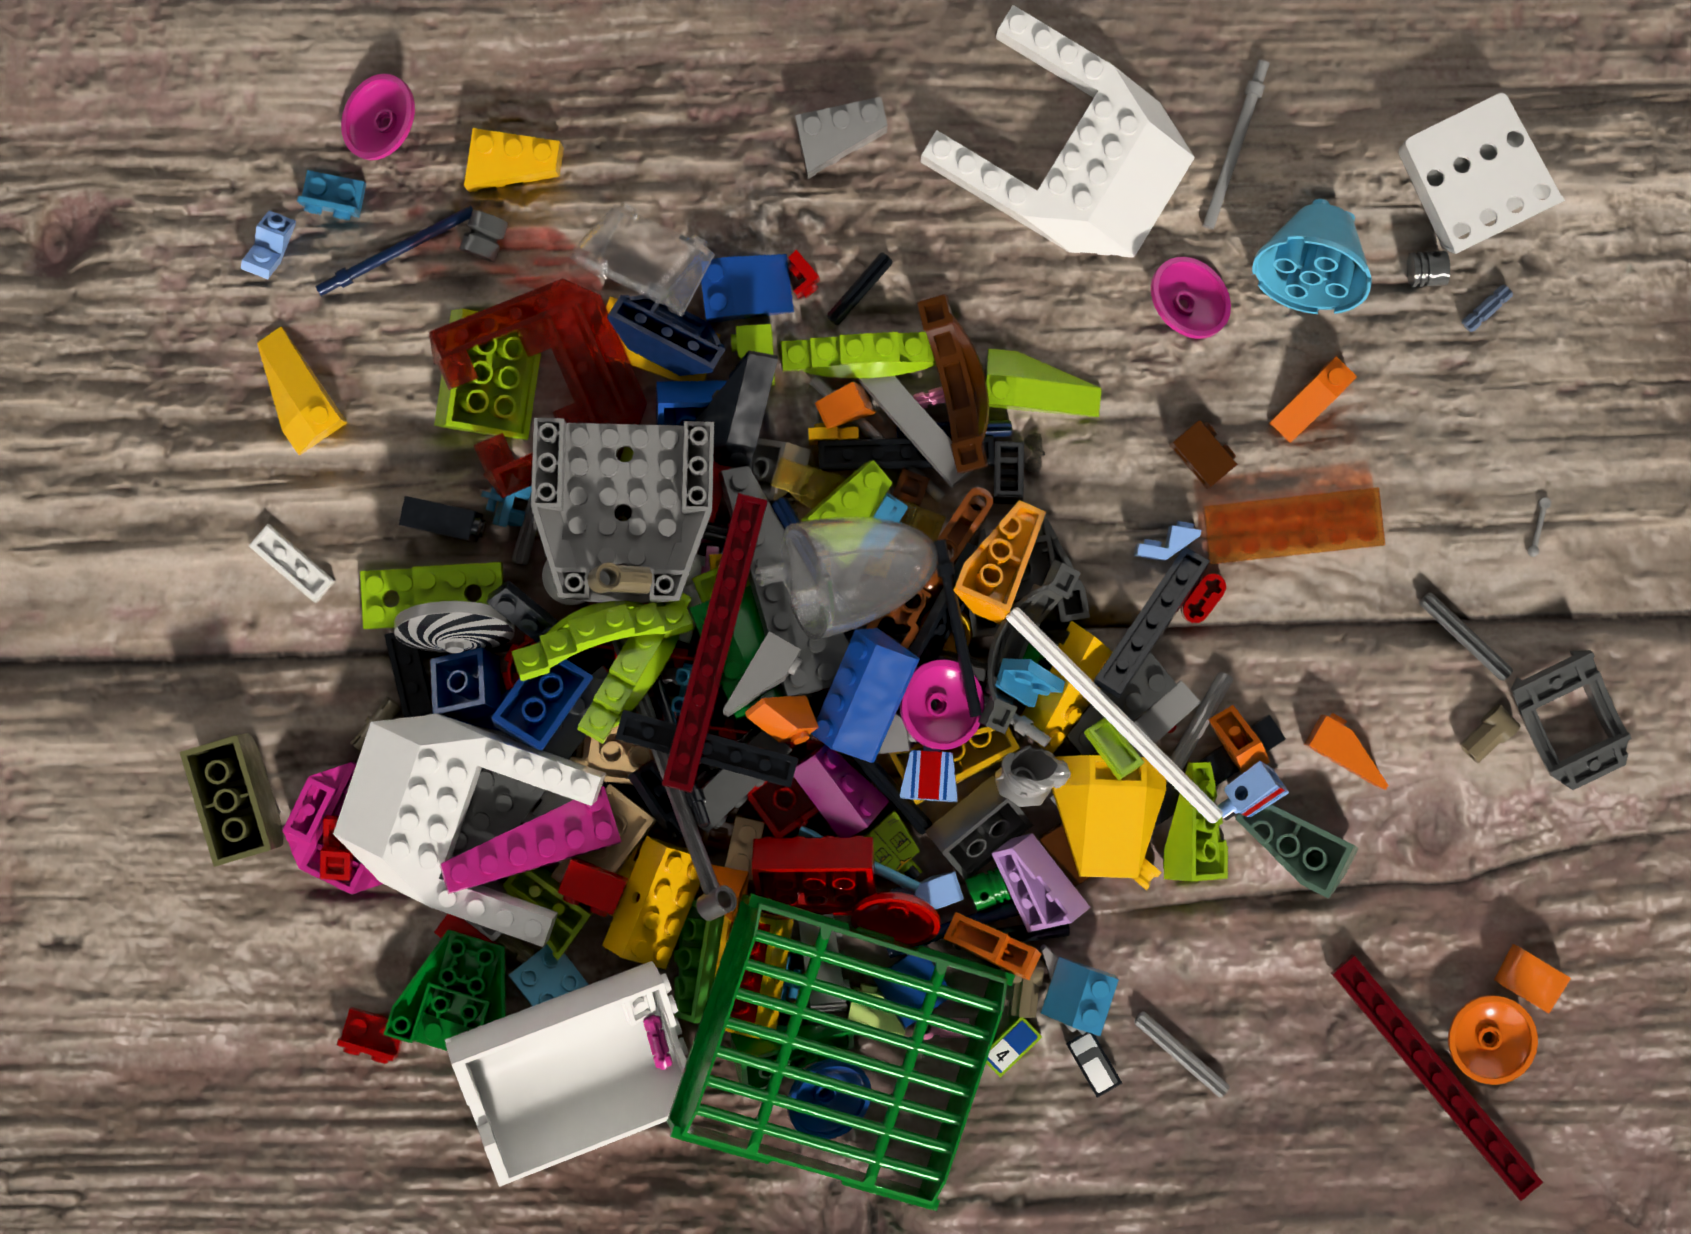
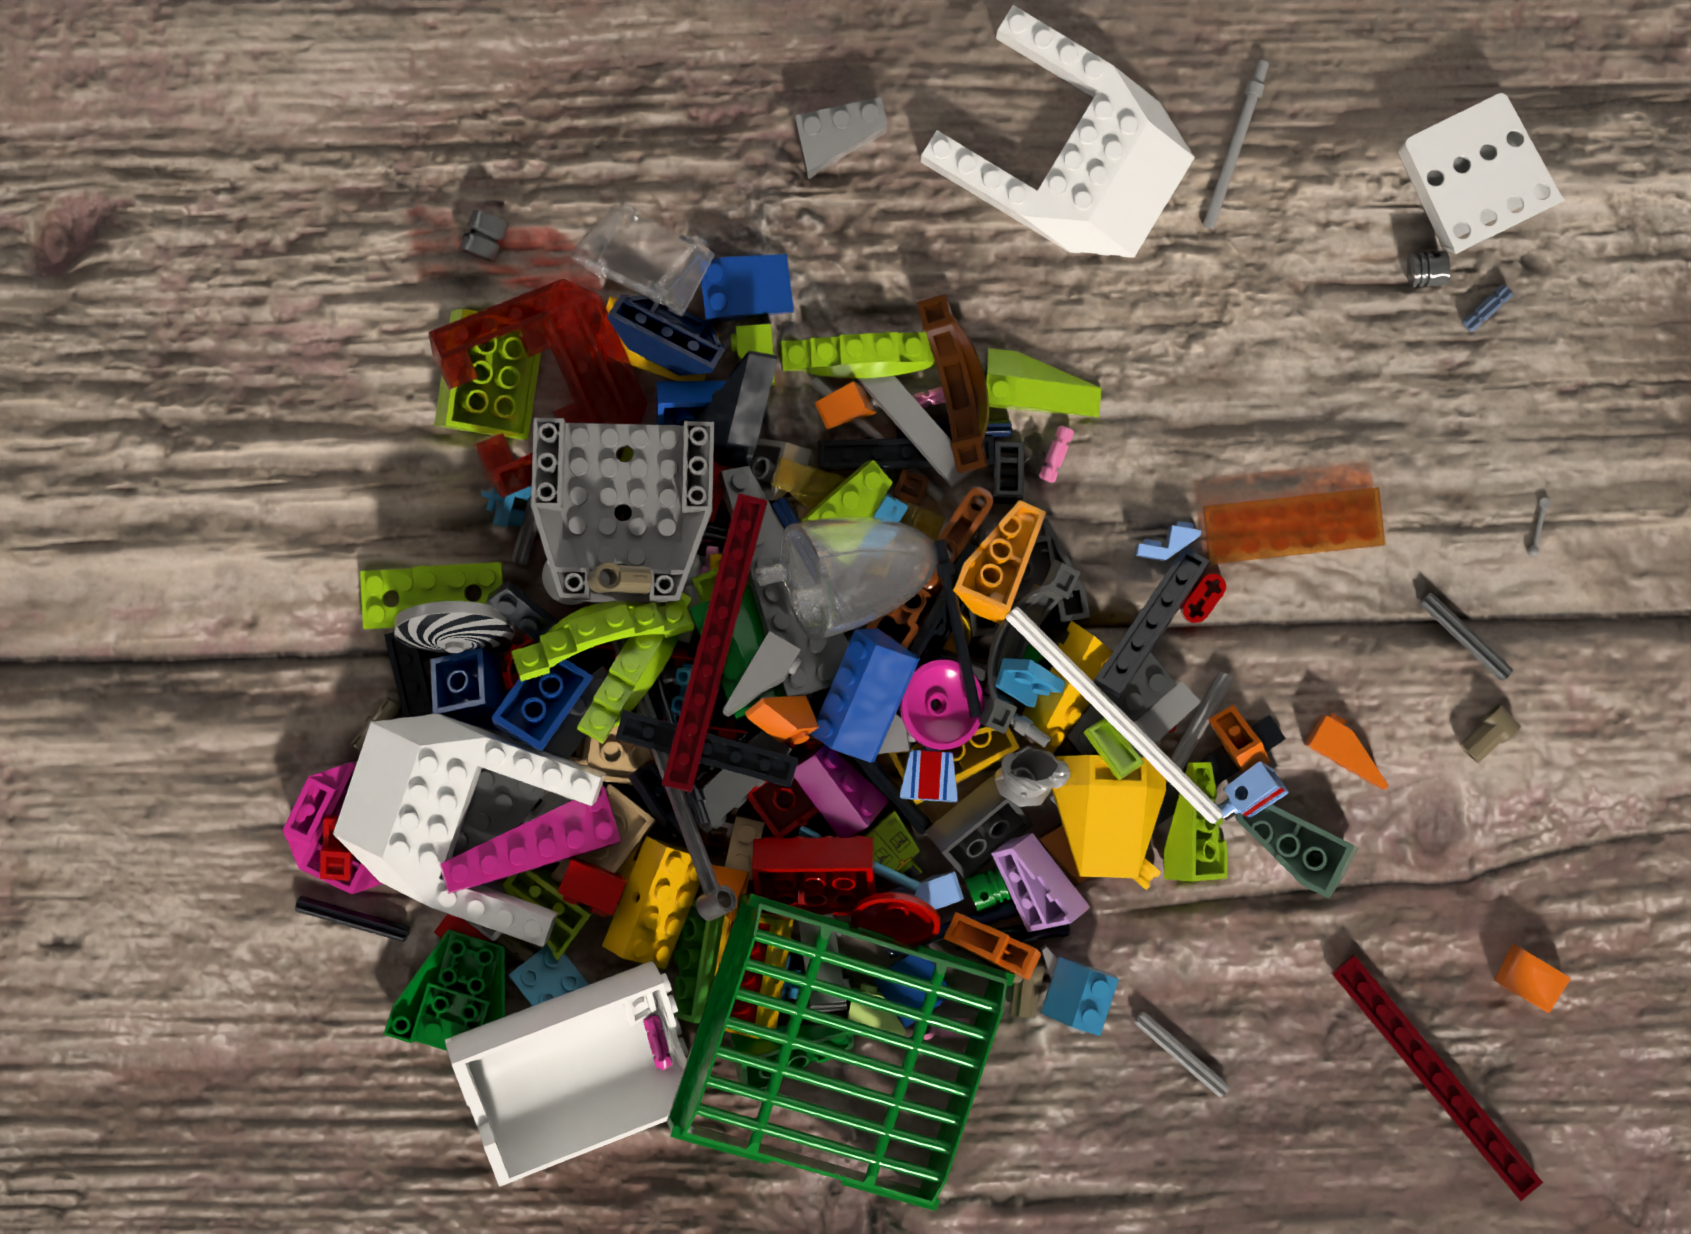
(233, 798): olive brick -> none
(270, 245): light blue slope -> none
(292, 563): white tile -> none
(299, 398): yellow wedge -> none
(332, 194): dark azure bracket -> none
(345, 276): dark blue bar -> none
(352, 918): none -> black axle
(364, 1034): red bracket -> none
(378, 117): dark pink dish -> none
(442, 519): black brick -> none
(510, 158): yellow wedge -> none
(801, 269): red bracket -> none
(820, 432): yellow plate -> none
(829, 1099): blue dish -> none
(859, 288): black axle -> none
(1012, 1045): tile -> none
(1056, 454): none -> bright pink axle
(1094, 1063): slope -> none
(1190, 297): dark pink dish -> none
(1204, 454): reddish brown brick -> none
(1313, 399): orange slope -> none
(1315, 262): medium azure cone -> none
(1511, 1045): orange dish -> none
(1554, 683): dark grey wedge -> none

